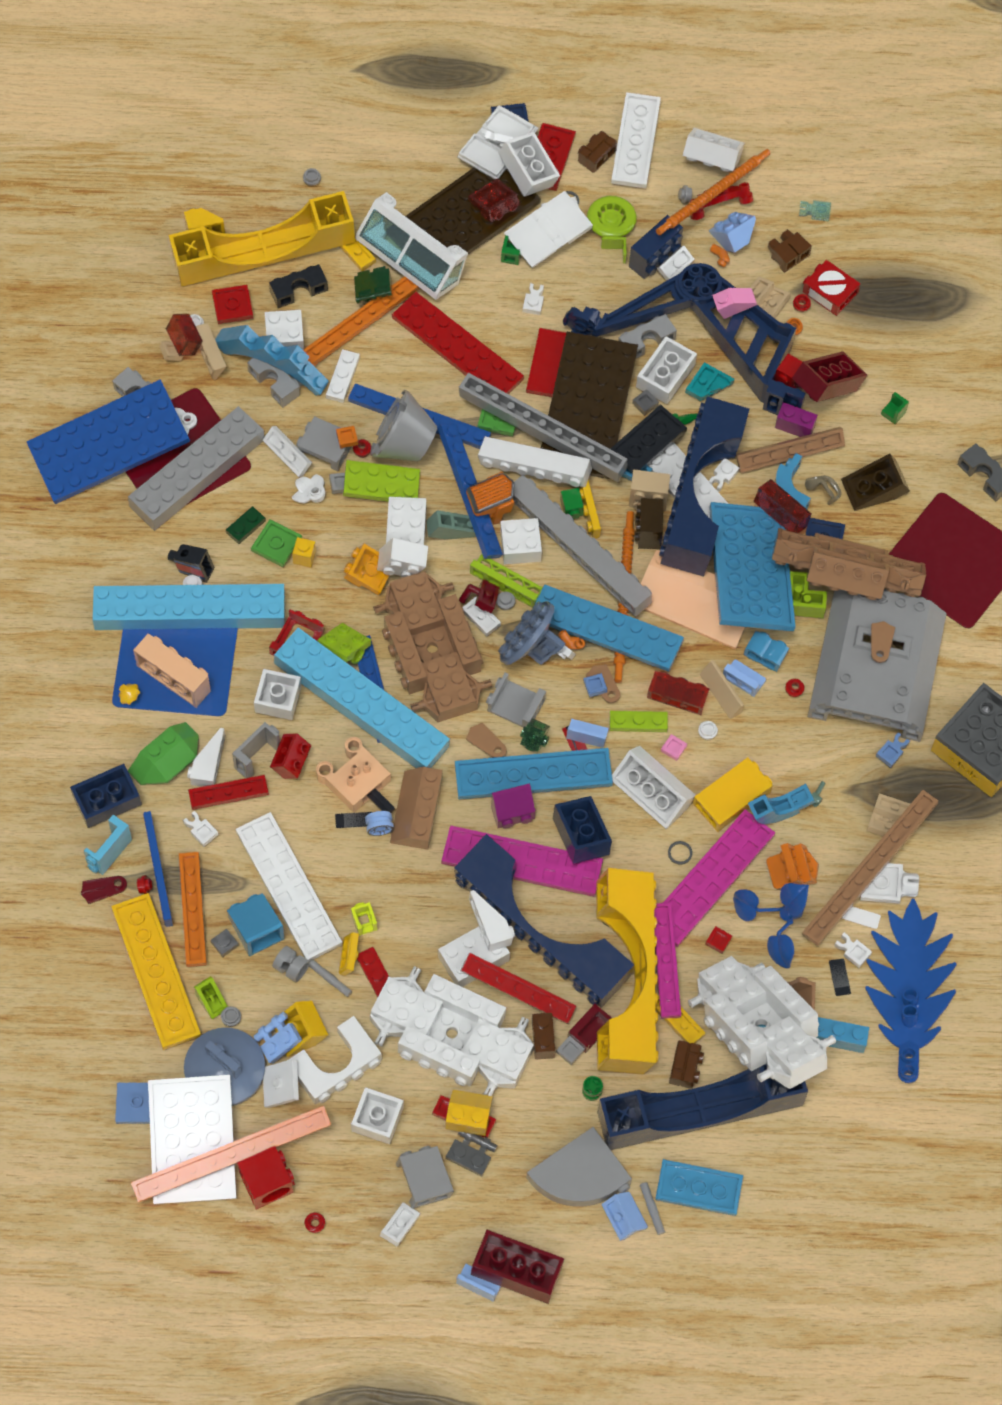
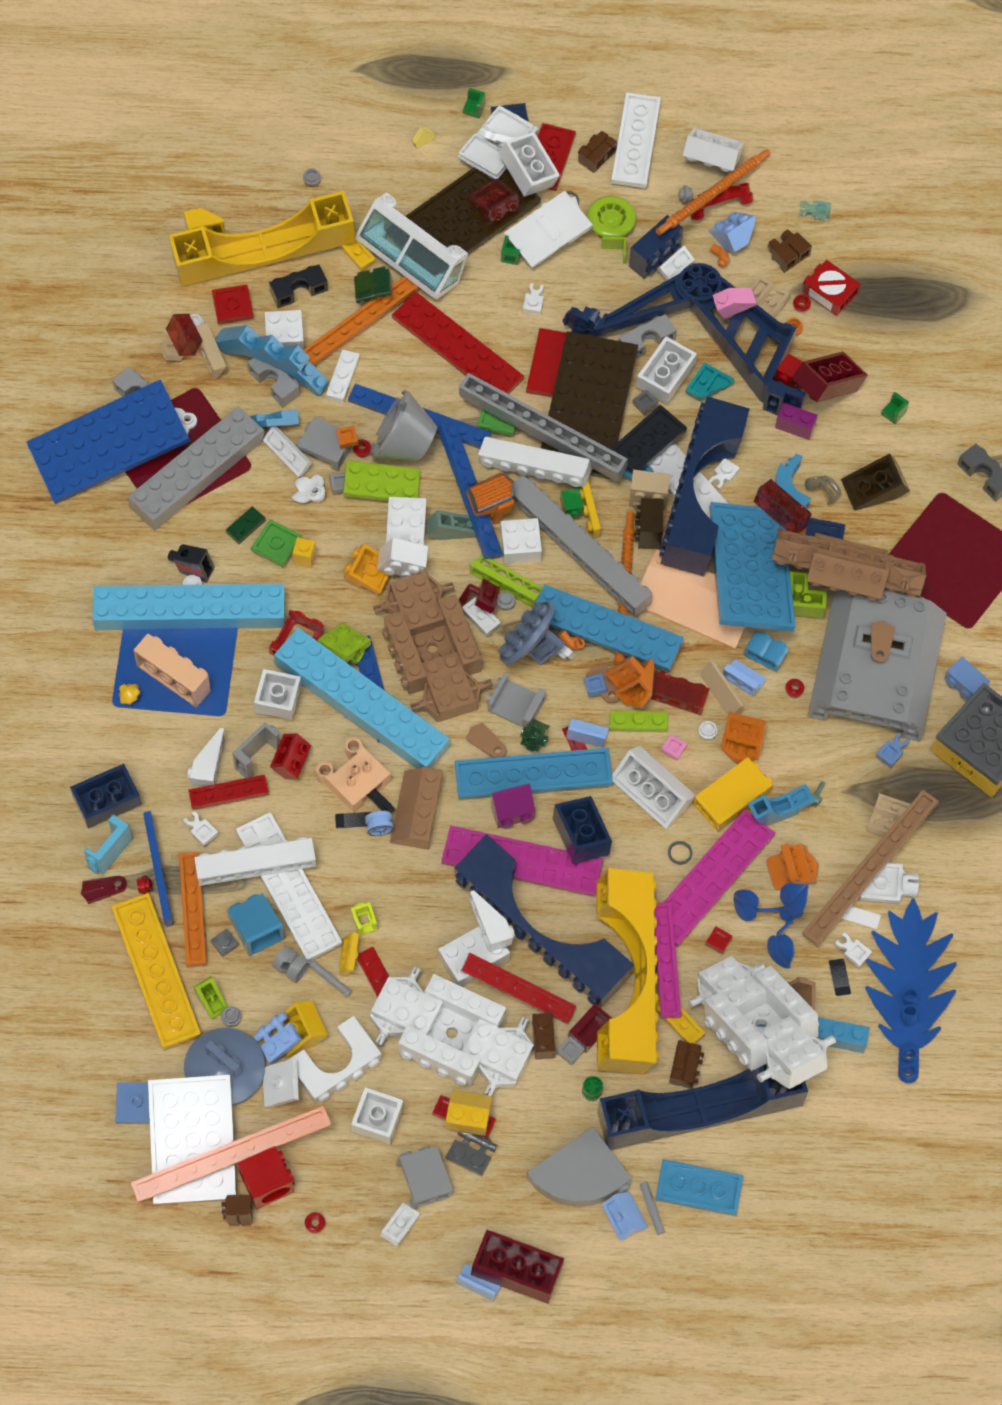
(166, 755): bright green wedge -> none
(237, 1210): none -> reddish brown brick
(255, 861): none -> white brick
(279, 418): none -> dark azure slope
(423, 136): none -> light yellow tile
(474, 103): none -> green panel
(633, 681): none -> orange piece
(685, 419): green bar -> none
(743, 737): none -> orange piece
(787, 449): medium nougat plate -> none
(965, 678): none -> medium blue brick

